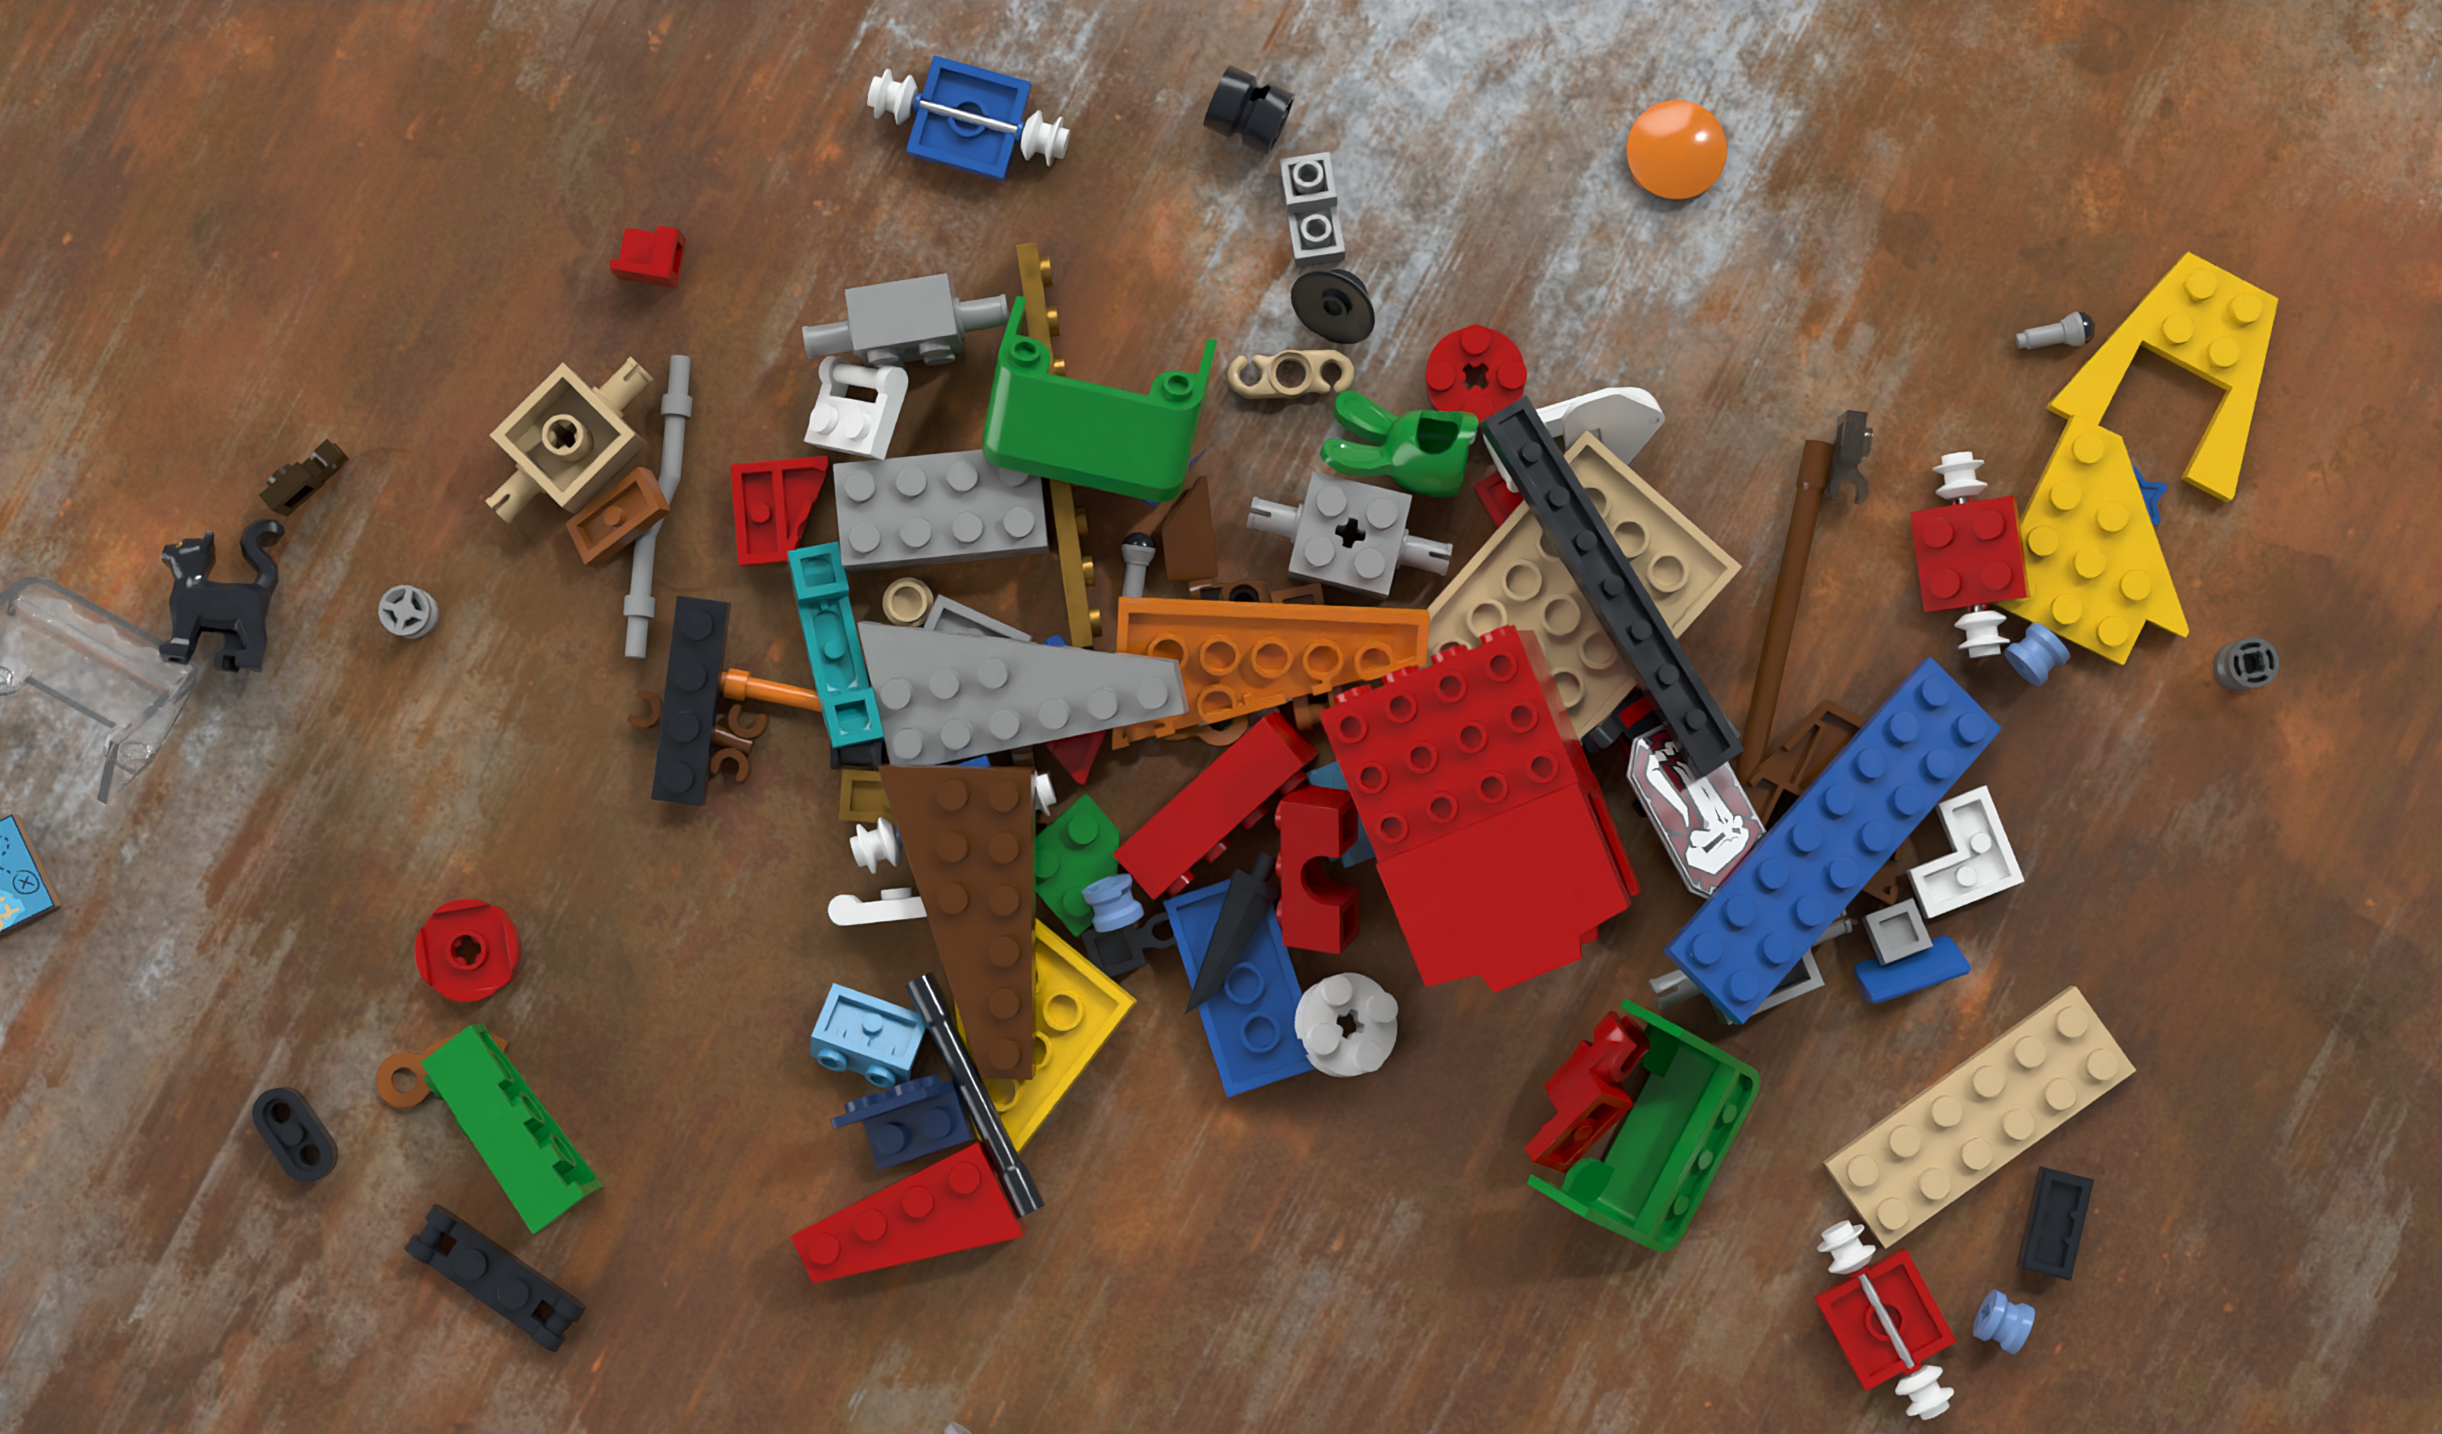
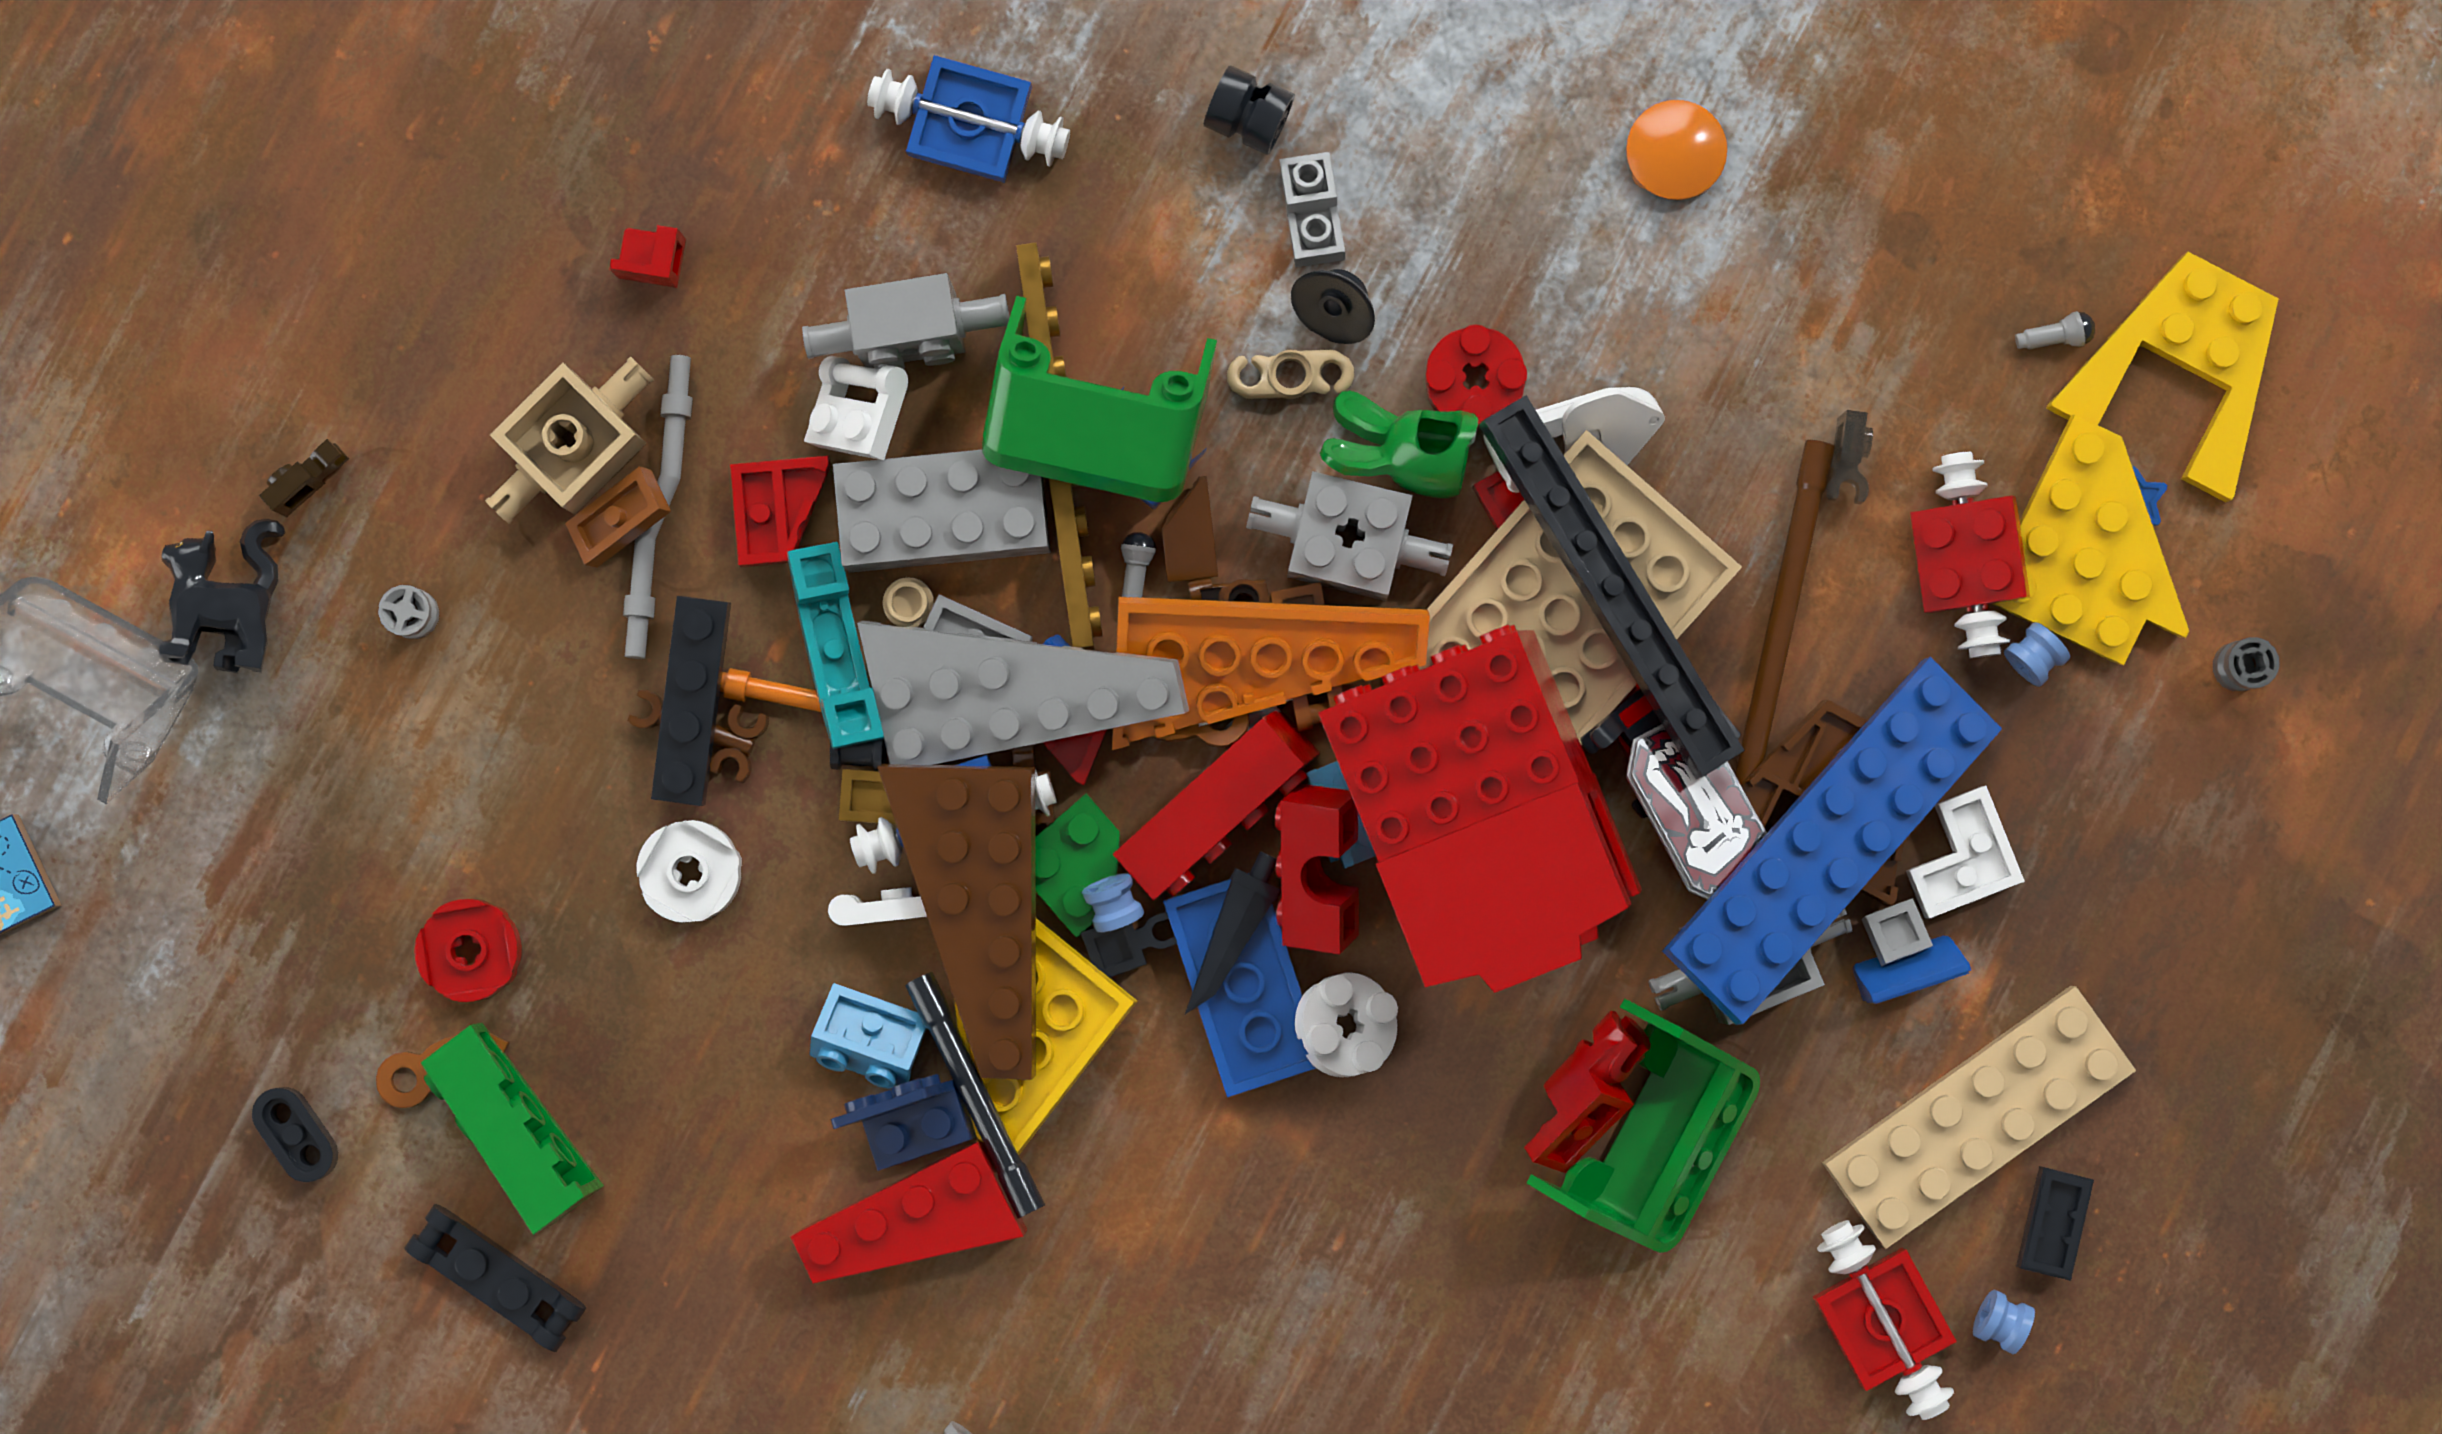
(661, 879): none -> white plate

